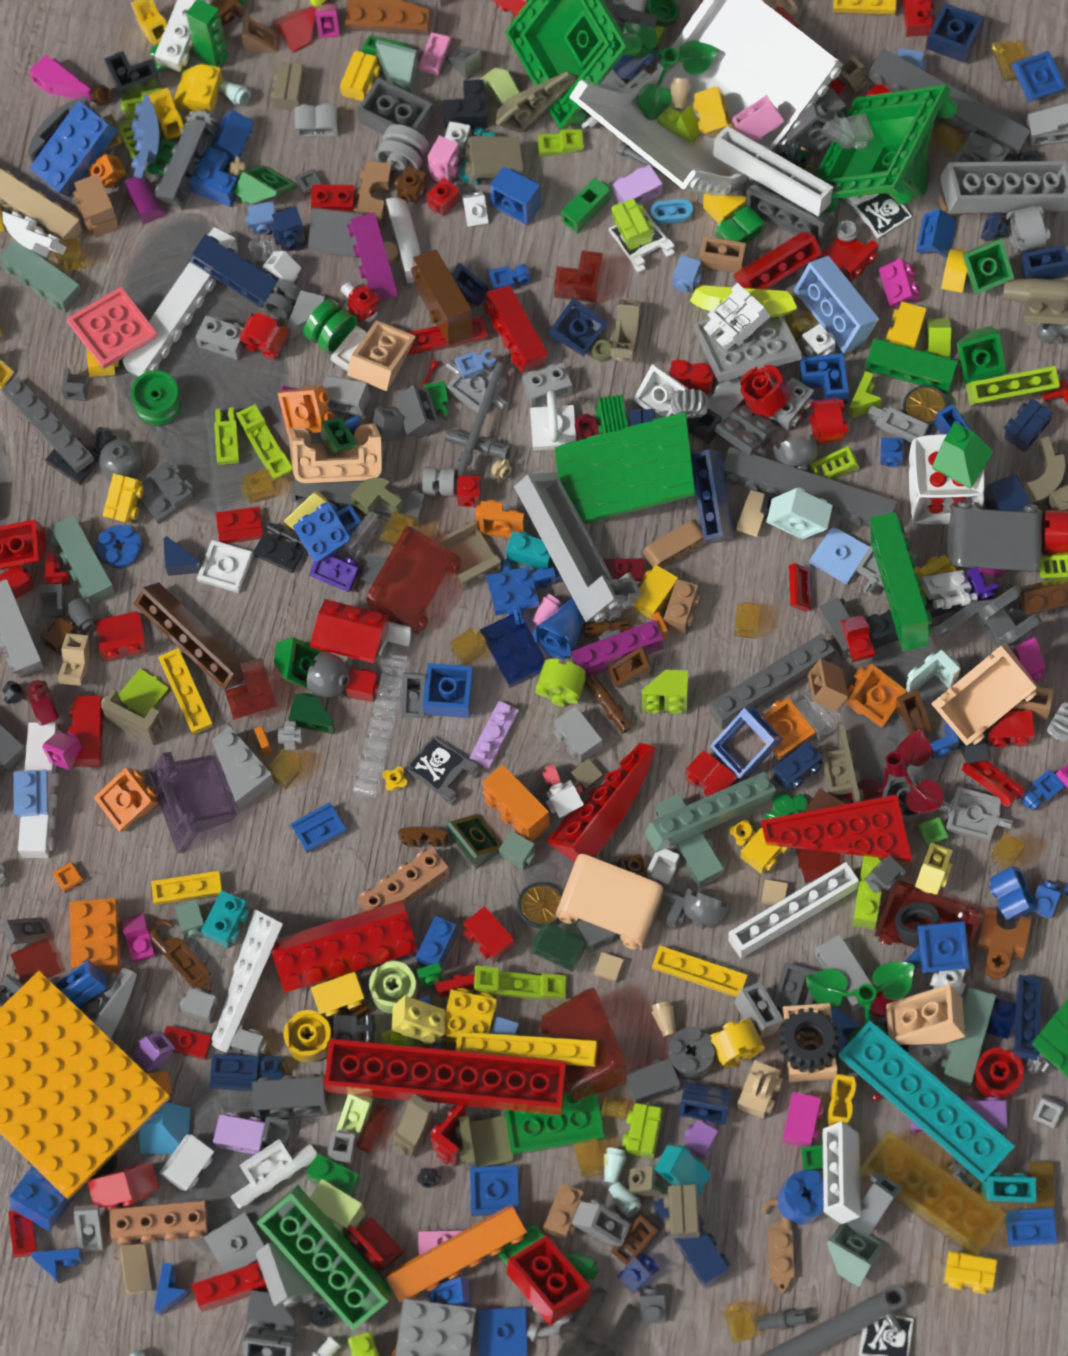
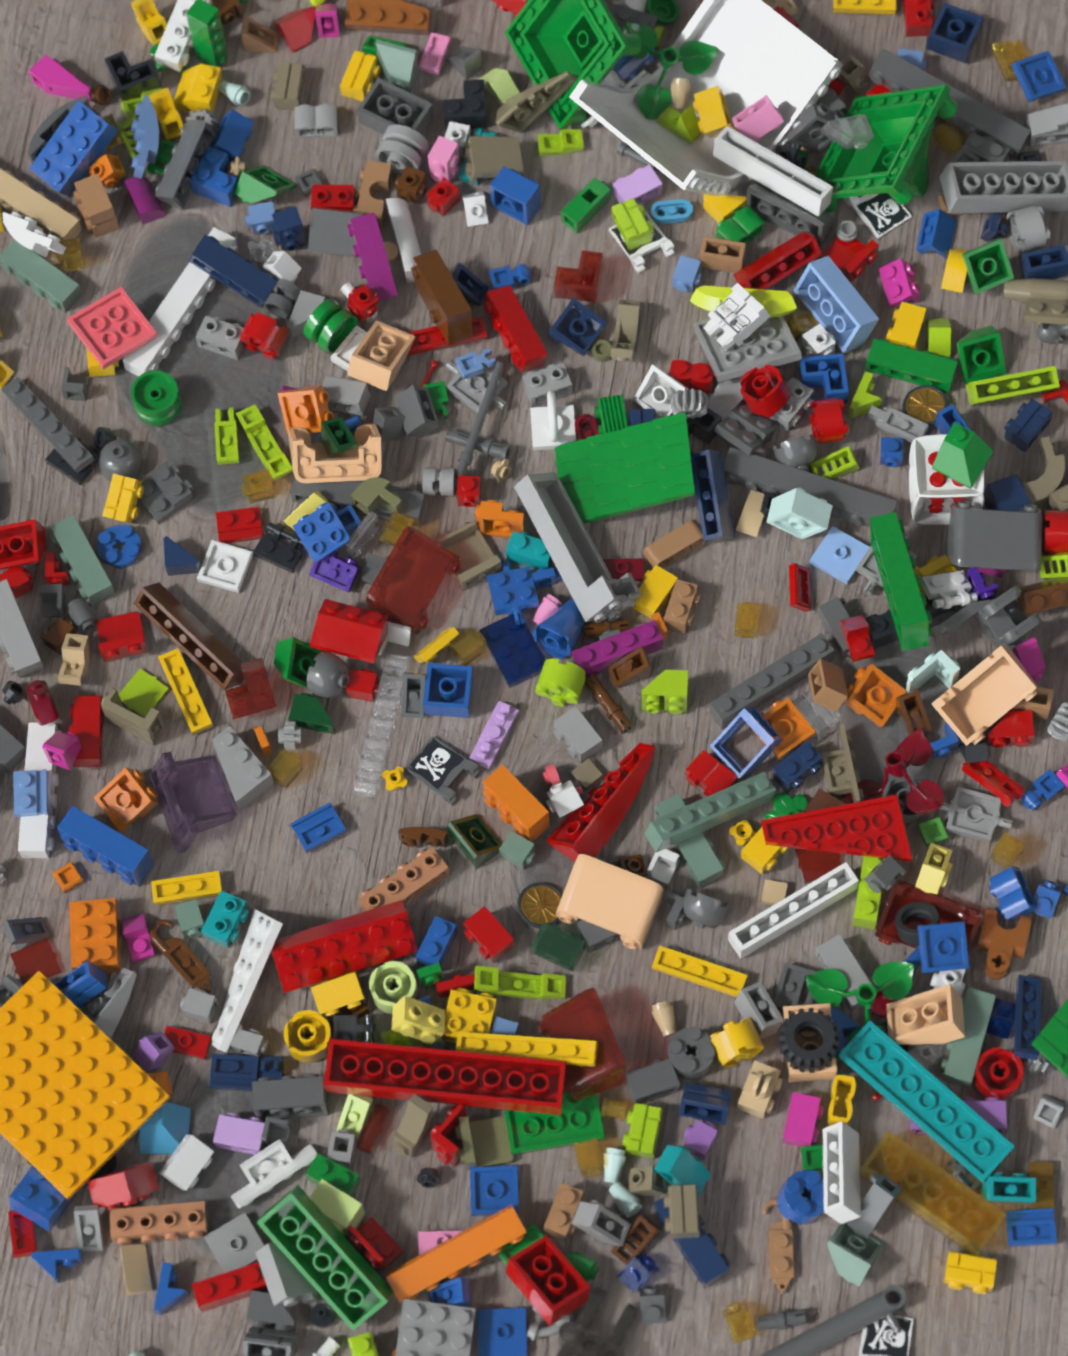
(105, 846): none -> blue brick
(443, 640): none -> yellow plate
(608, 967): tan tile -> none

